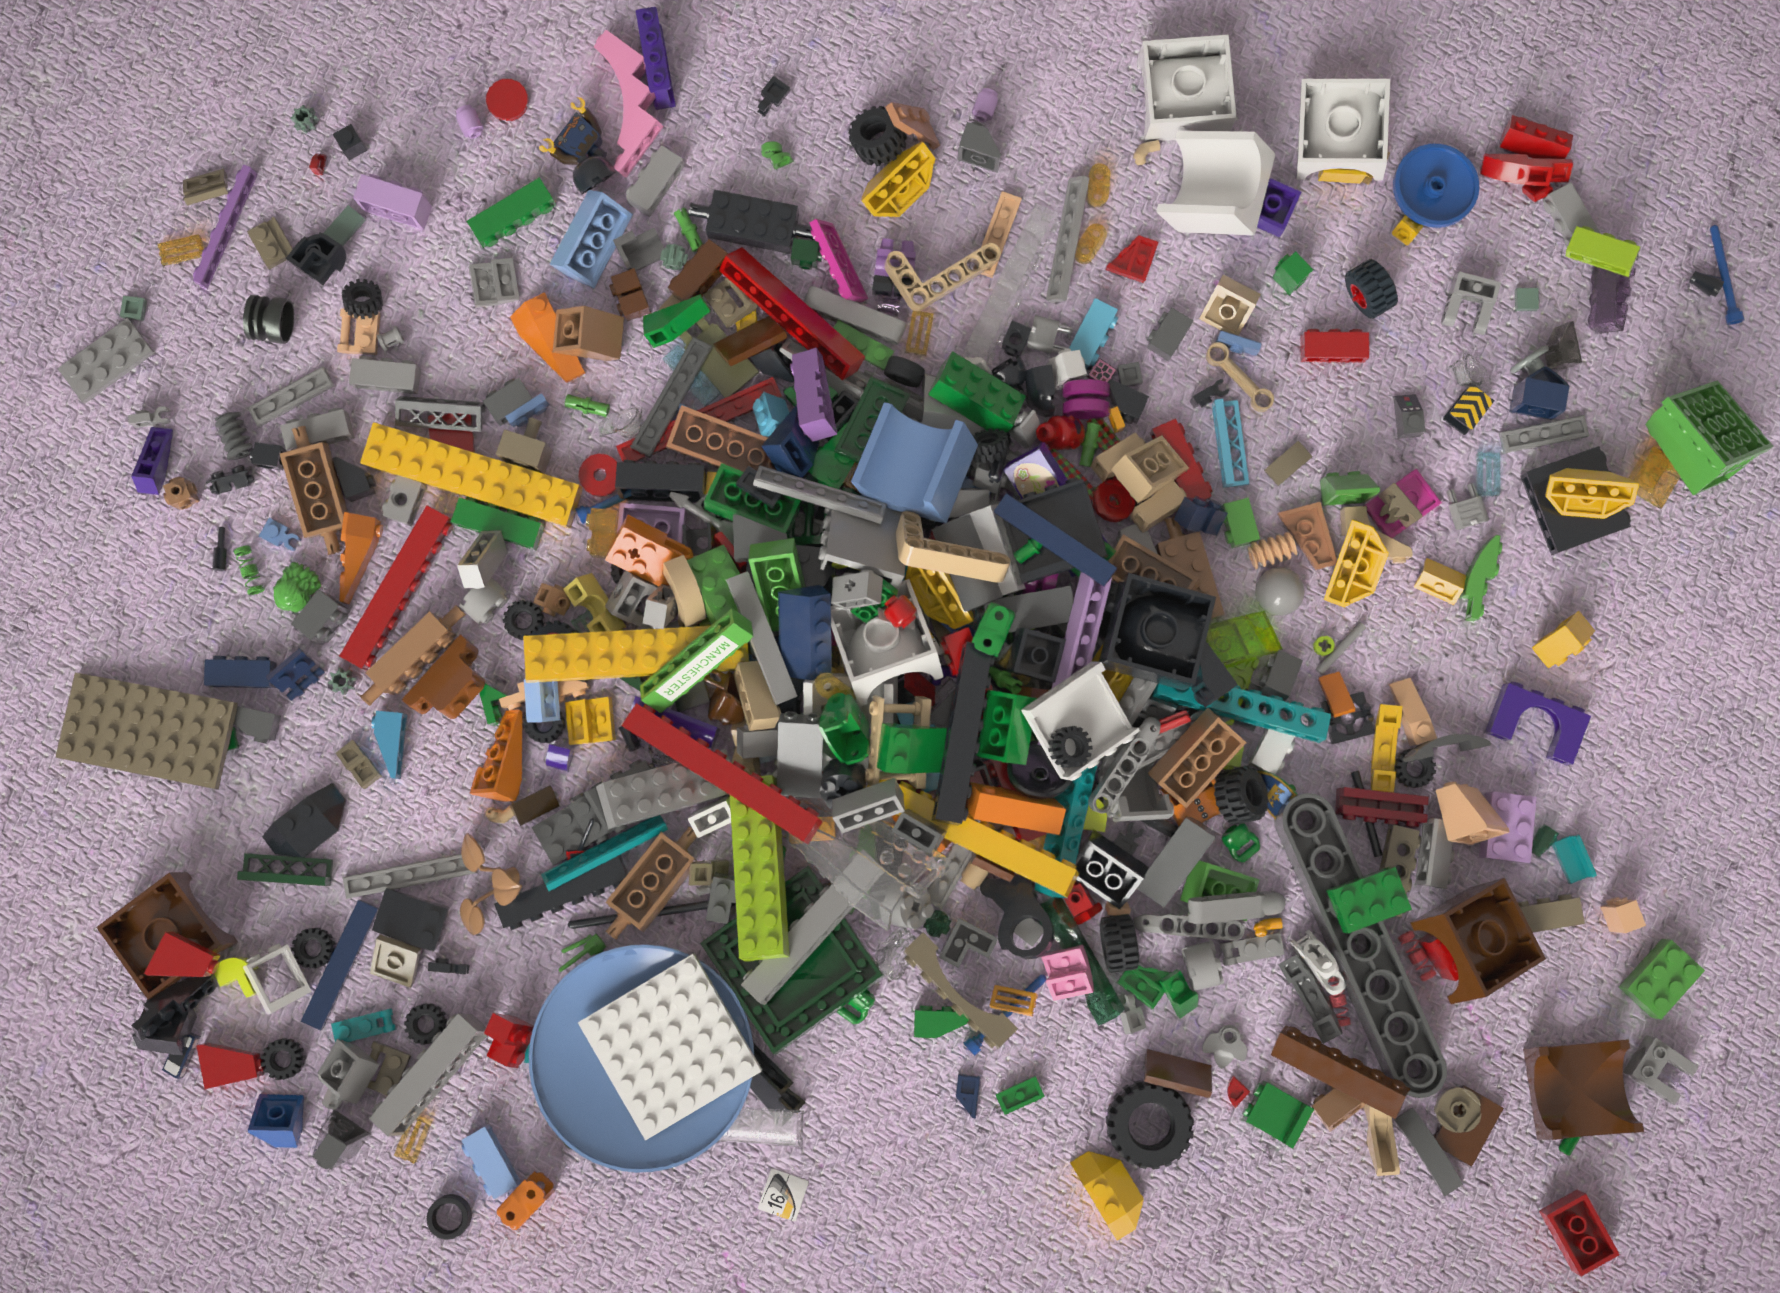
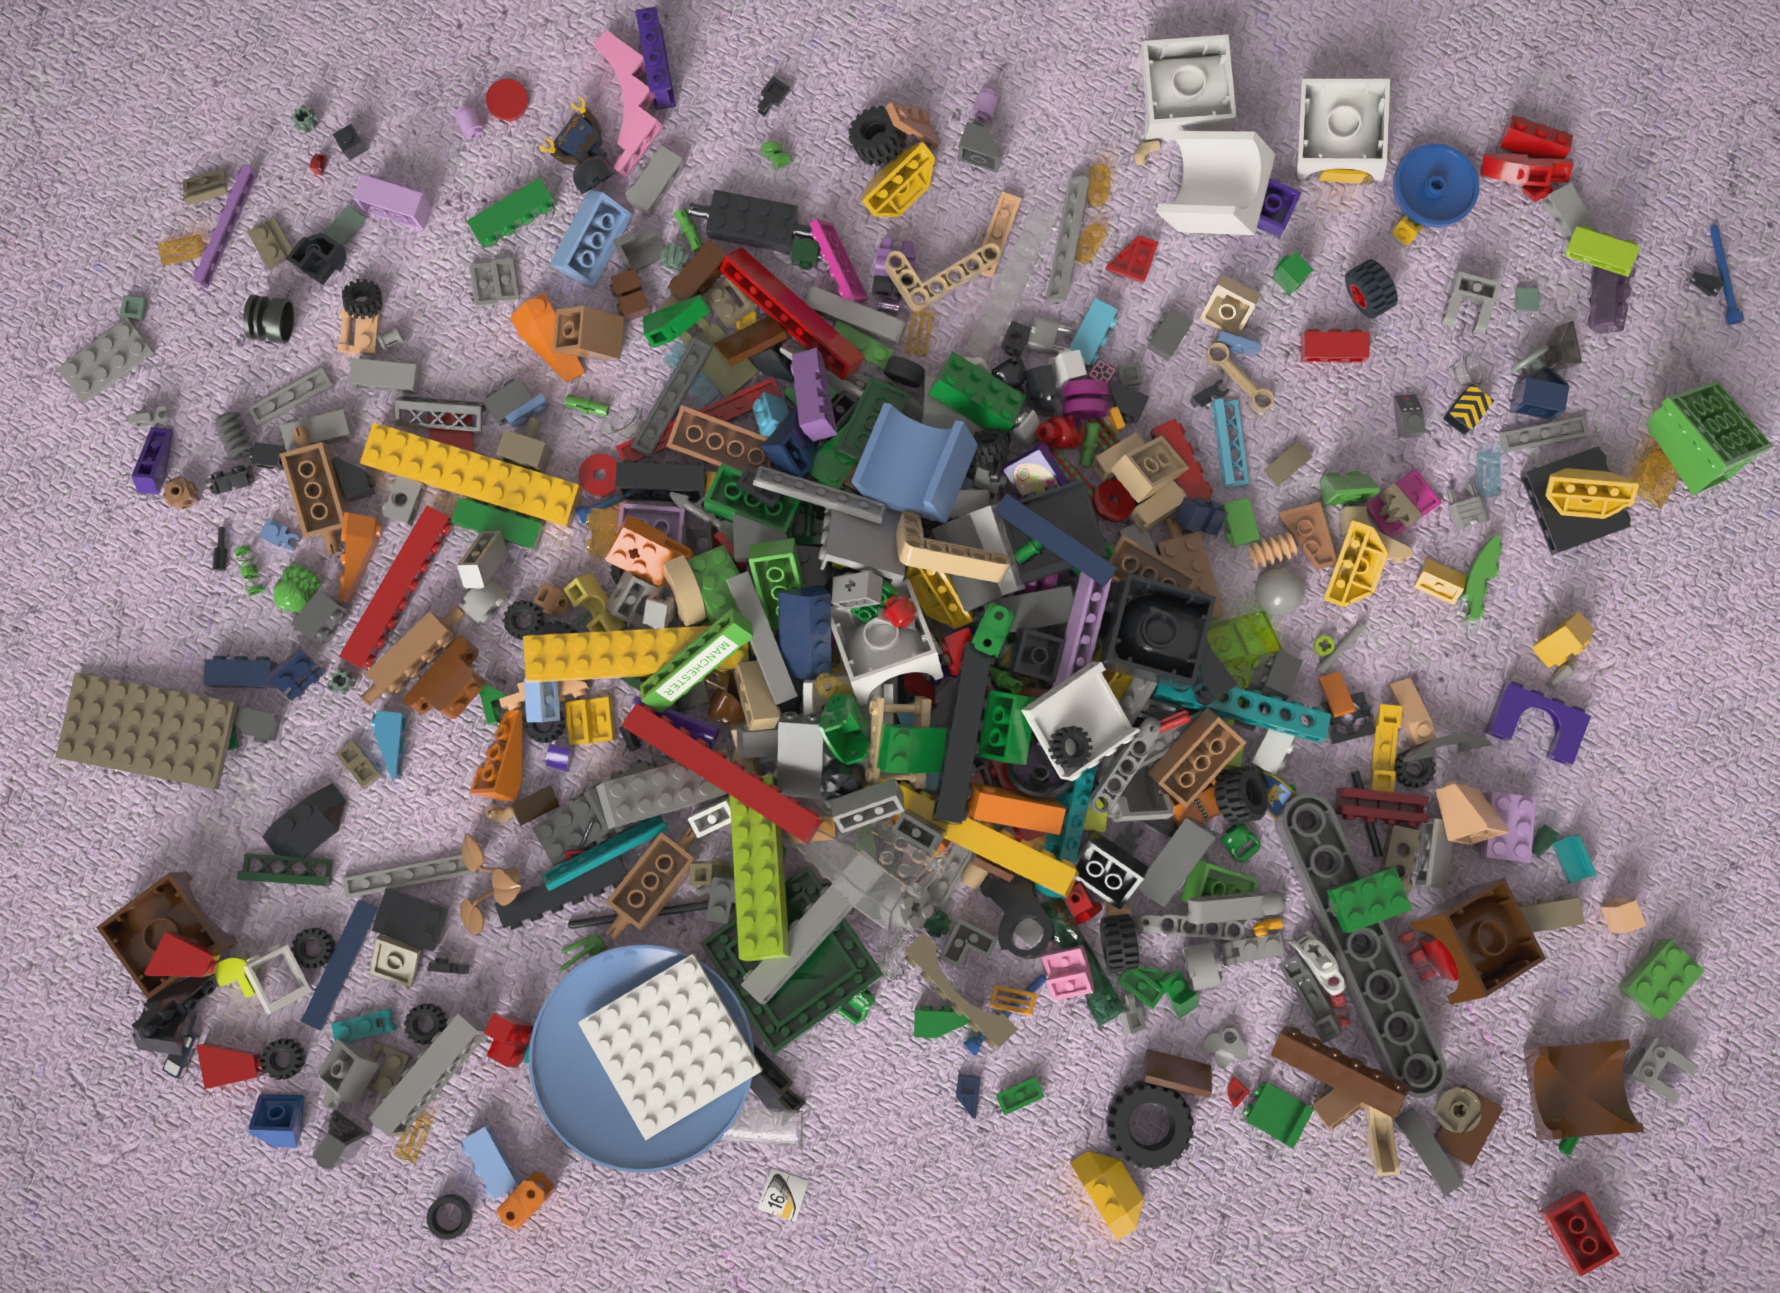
(1563, 673): none -> light grey bar

